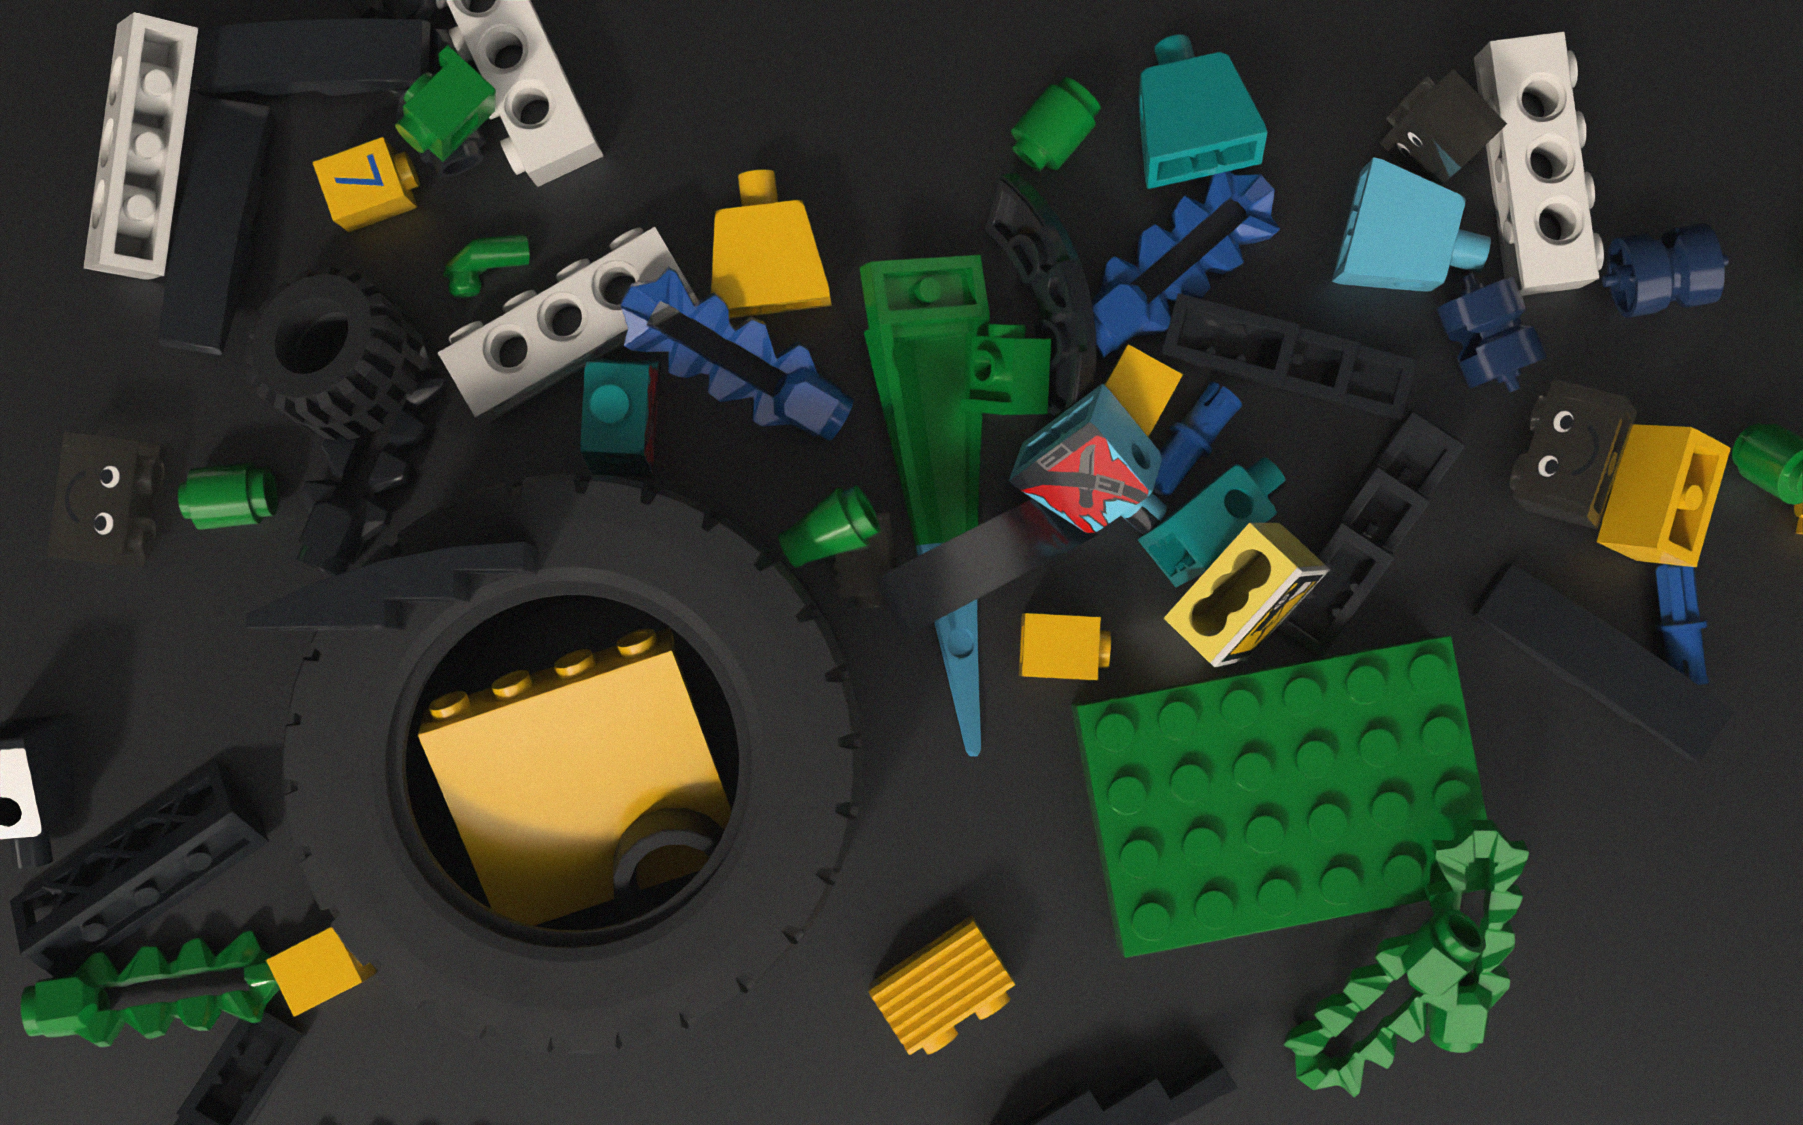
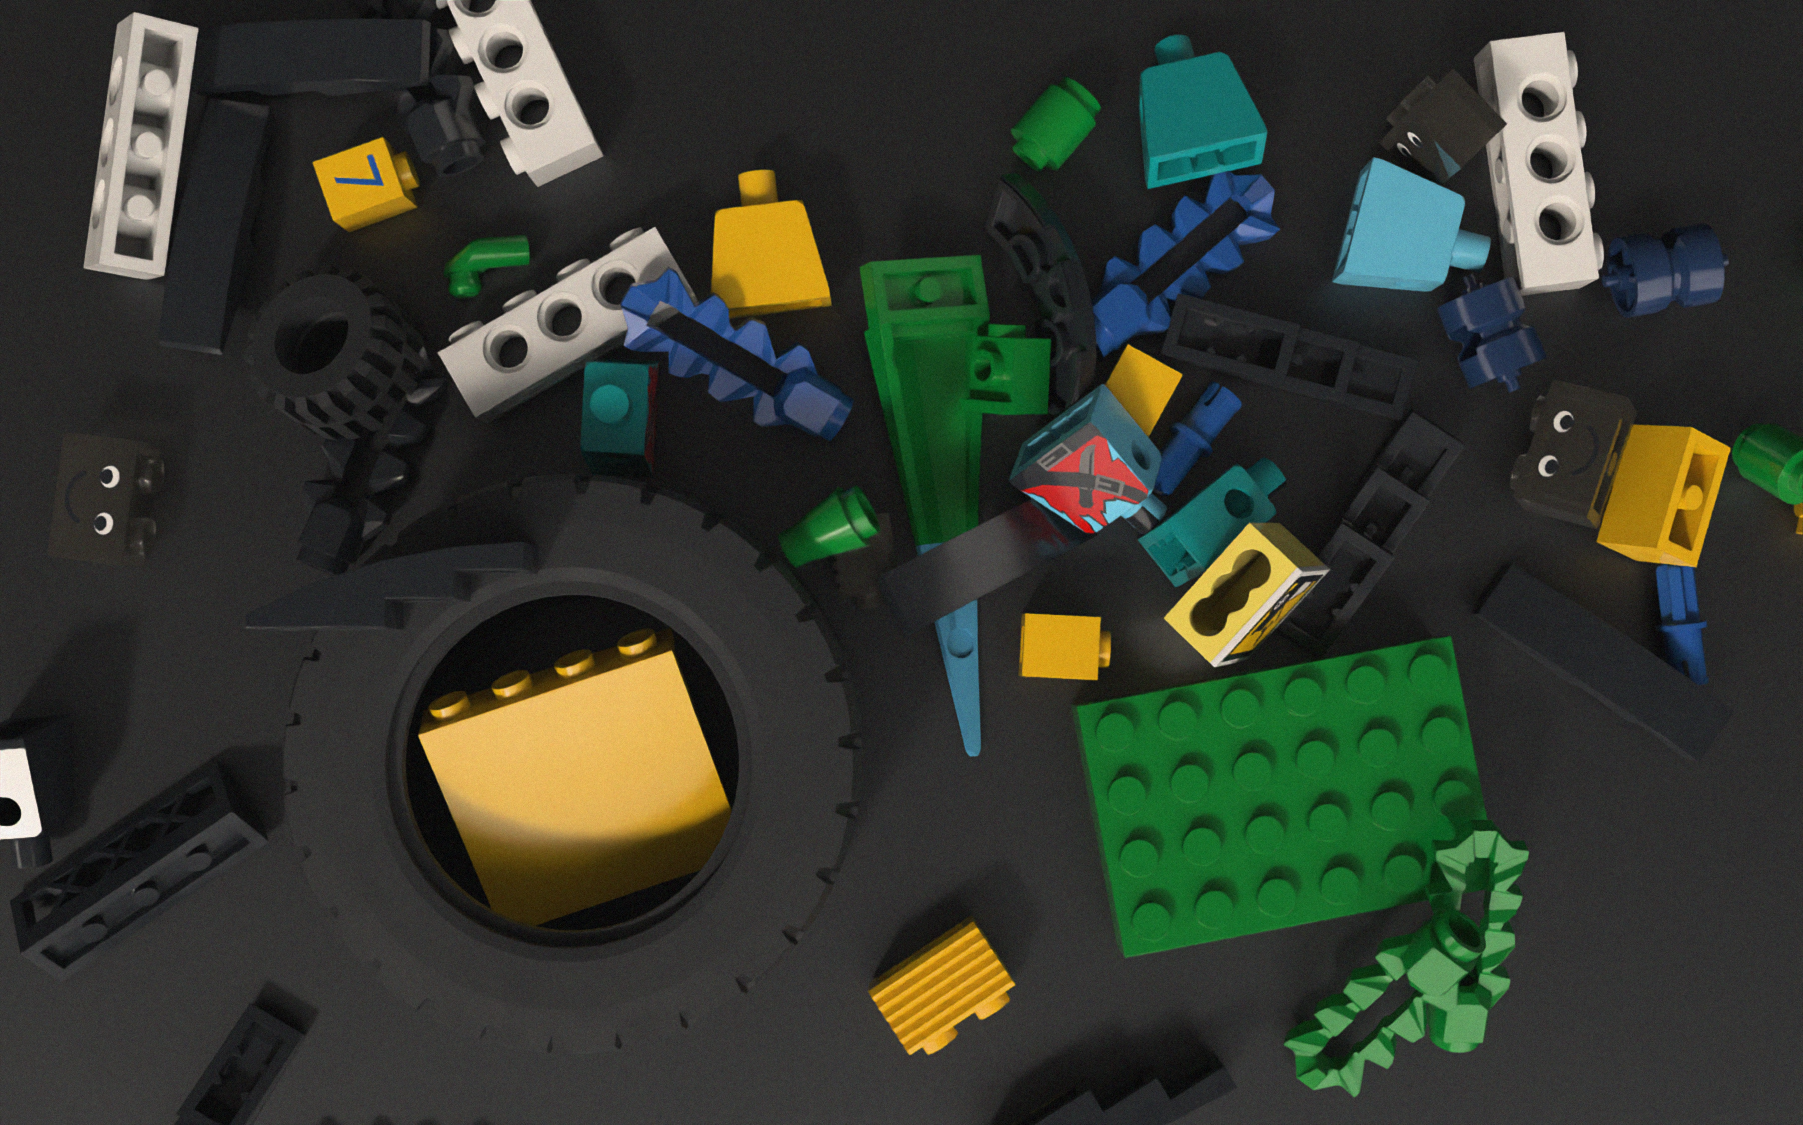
(82, 1006): green sword -> none
(228, 495): green brick -> none
(317, 971): yellow brick -> none
(446, 107): green brick -> none
(649, 833): black tyre -> none

